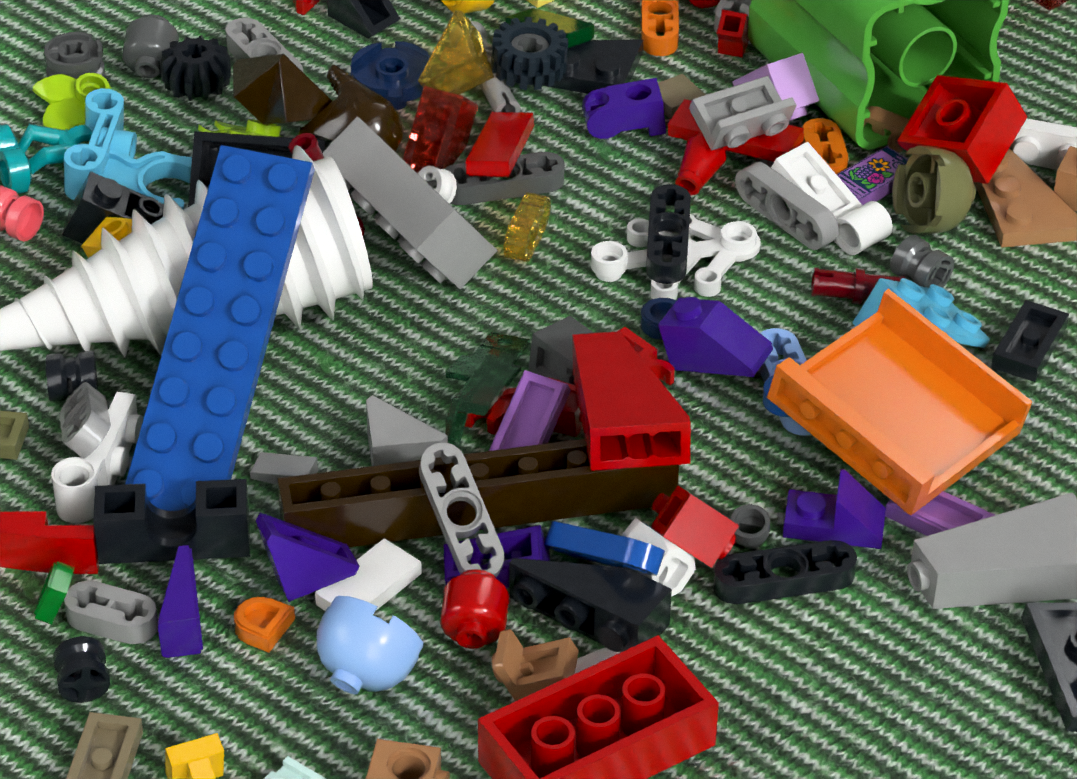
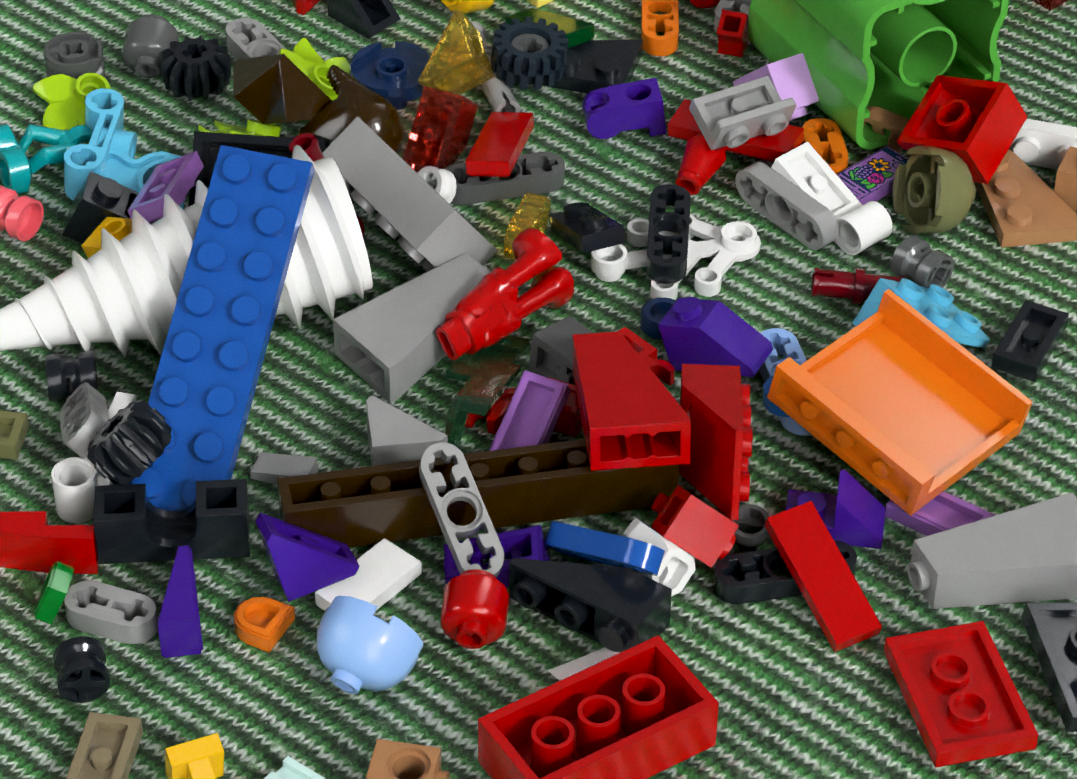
(129, 443): none -> black gear
(169, 178): none -> medium lavender plate
(314, 66): none -> lime plate
(394, 335): none -> light grey slope
(493, 306): none -> red piece
(532, 667): medium nougat bracket -> none
(586, 227): none -> black plate
(675, 91): dark tan tile -> none
(719, 434): none -> red slope
(823, 576): none -> red tile
(960, 694): none -> red plate

